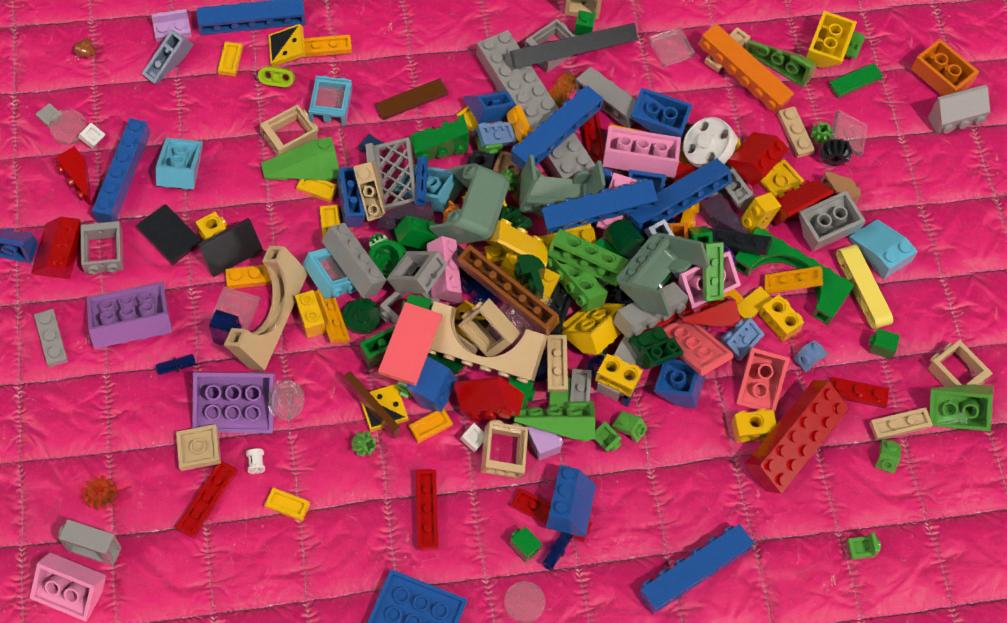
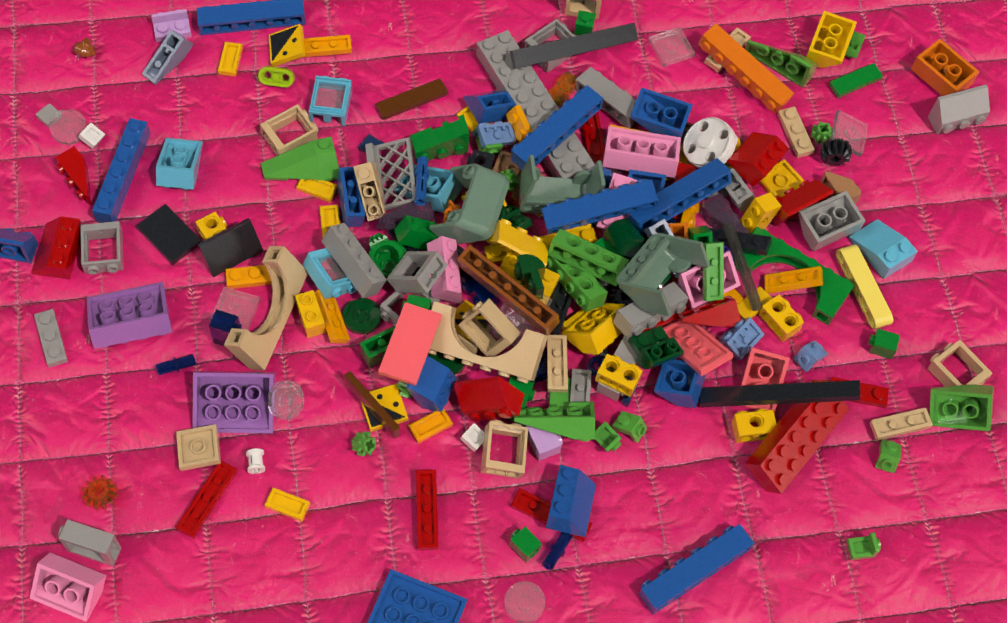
(742, 266): none -> clear smoke axle
(781, 393): none -> black tile

